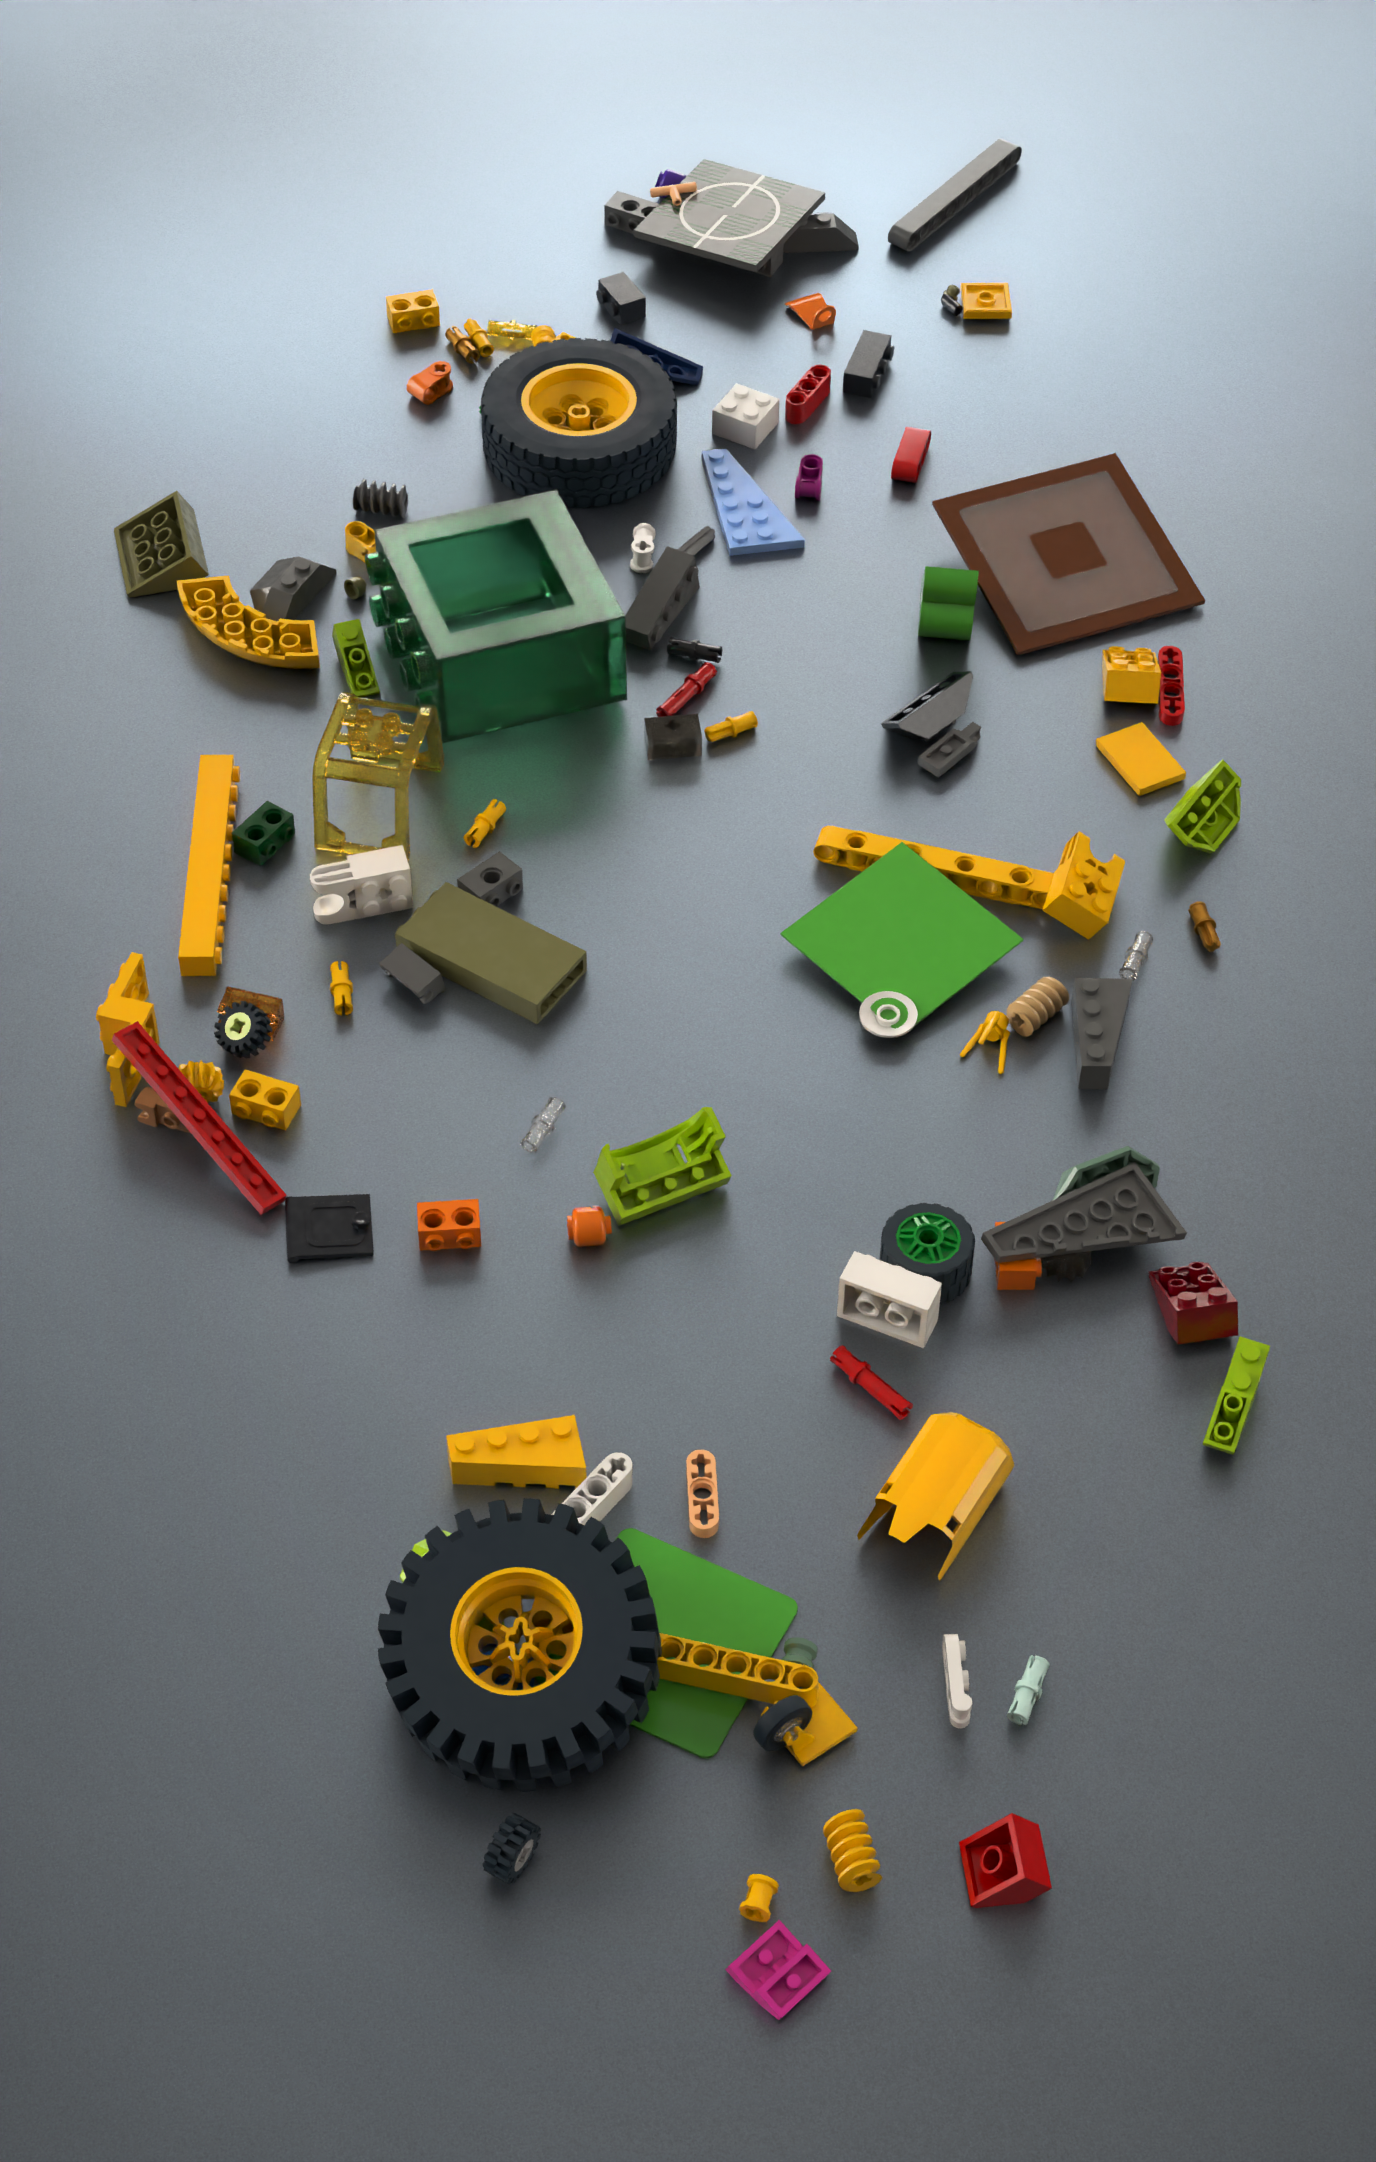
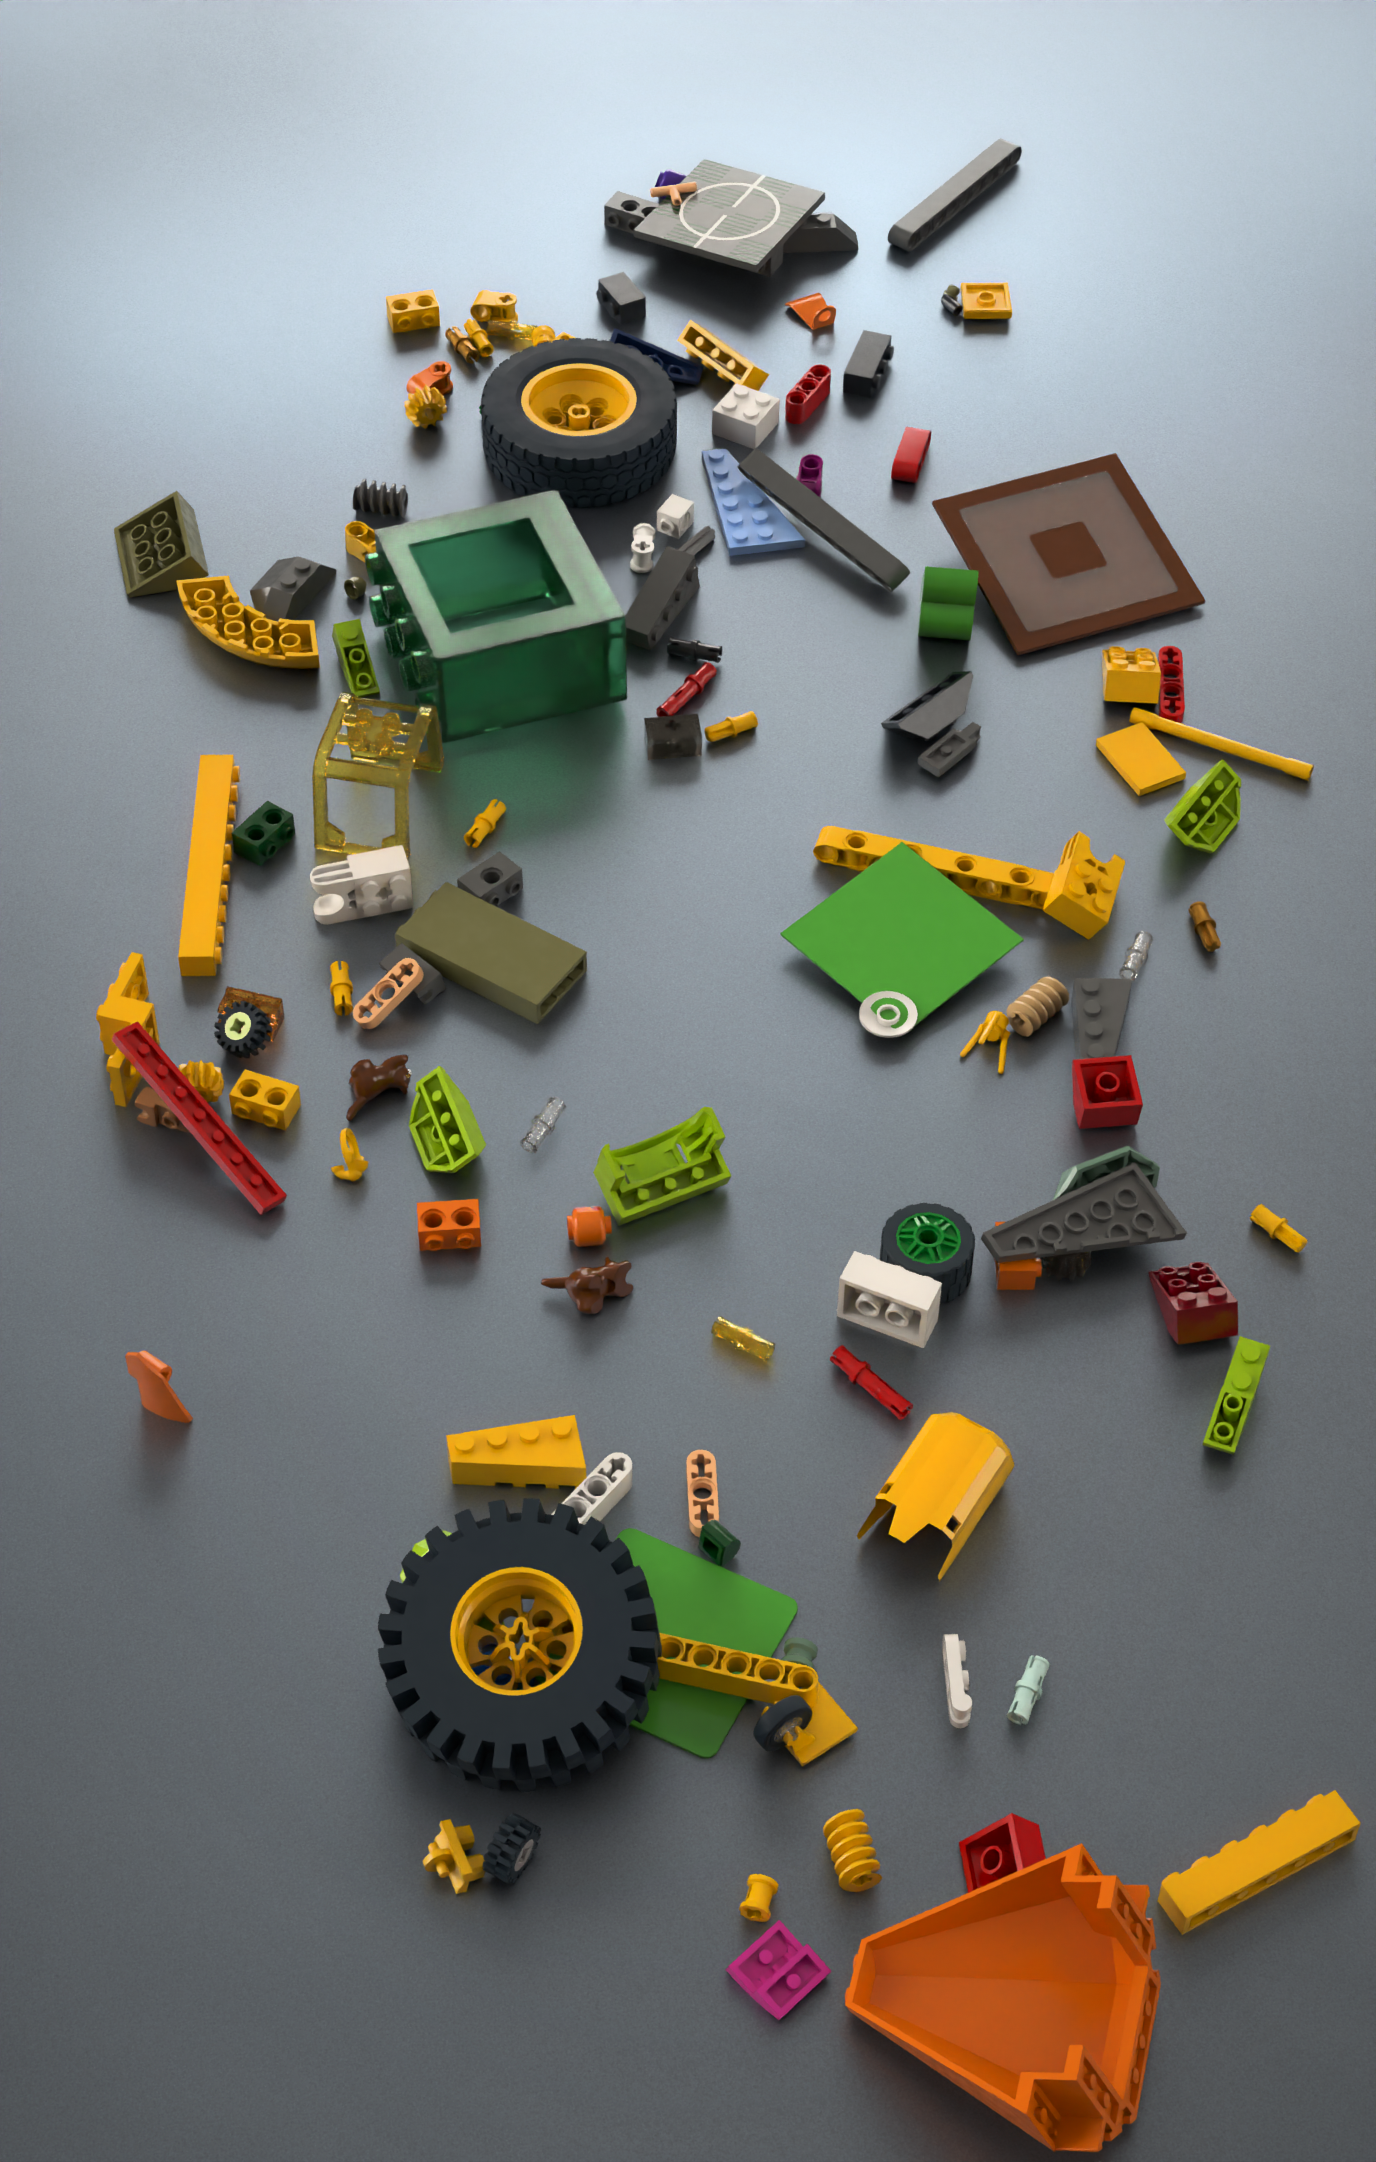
(154, 1387): none -> orange panel
(325, 1226): black container -> none
(352, 1157): none -> yellow piece
(372, 1080): none -> reddish brown animal
(388, 1005): none -> light nougat beam
(425, 406): none -> yellow gear
(444, 1124): none -> lime wedge
(449, 1858): none -> yellow hips
(494, 307): none -> yellow piece
(590, 1285): none -> reddish brown animal
(675, 516): none -> white brick
(718, 1543): none -> dark green brick
(721, 356): none -> yellow brick
(743, 1338): none -> clear yellow pin
(824, 520): none -> dark grey beam
(1025, 1996): none -> orange piece
(1106, 1092): none -> red slope
(1257, 1861): none -> yellow brick
(1278, 1228): none -> yellow axle
(1287, 765): none -> yellow piece

